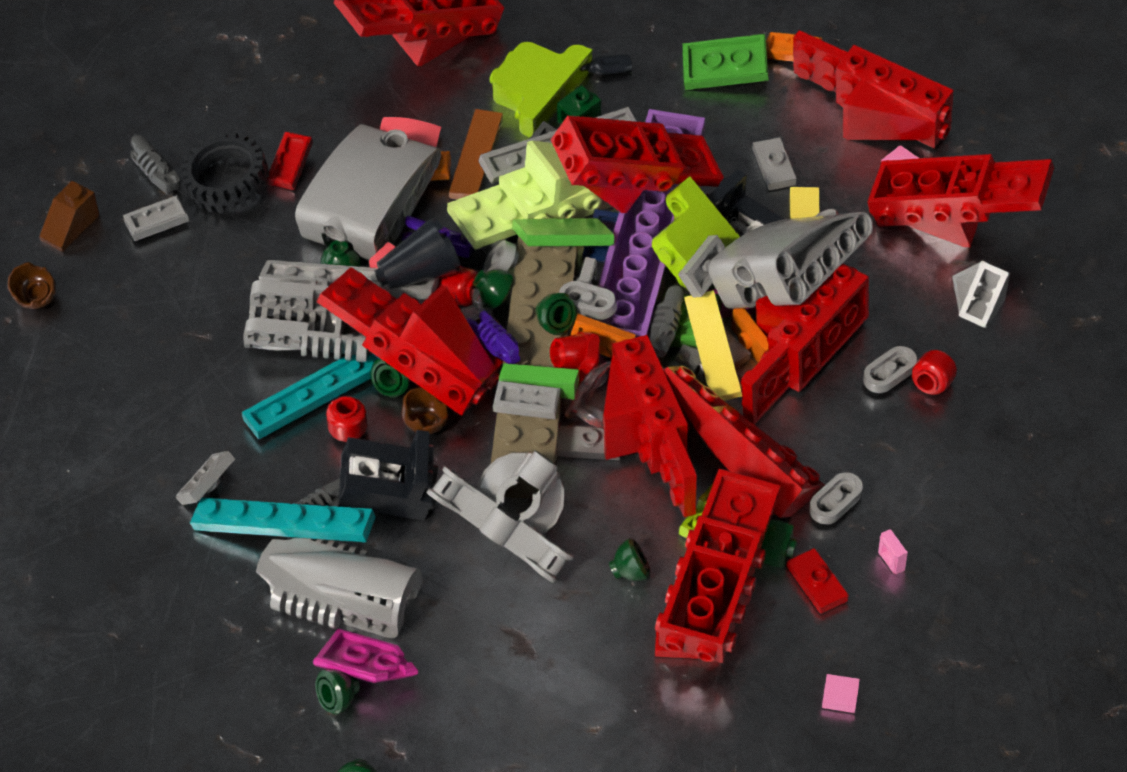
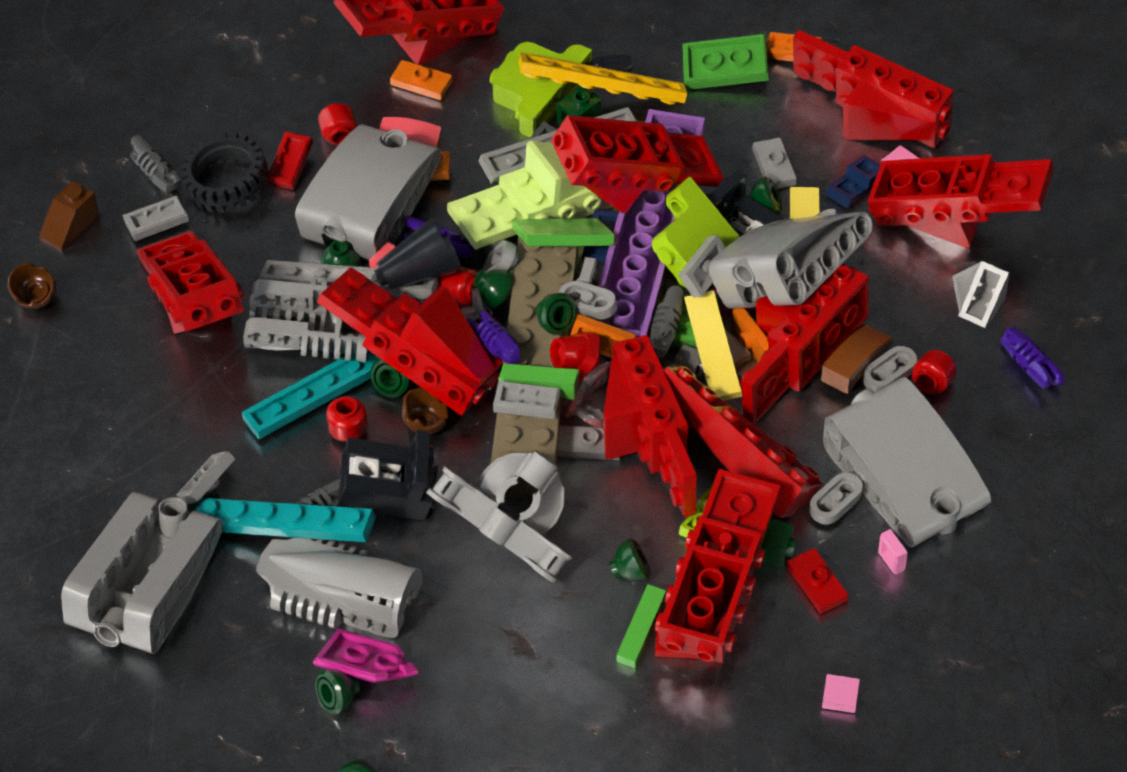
(140, 572): none -> light grey panel
(191, 282): none -> red wedge
(336, 122): none -> red head
(421, 80): none -> orange plate
(479, 140): dark orange tile -> none
(592, 76): none -> yellow plate
(641, 626): none -> bright green piece
(767, 194): none -> dark green brick
(852, 357): none -> dark orange slope
(855, 183): none -> dark blue slope
(905, 461): none -> light grey panel
(1031, 358): none -> dark purple hinge

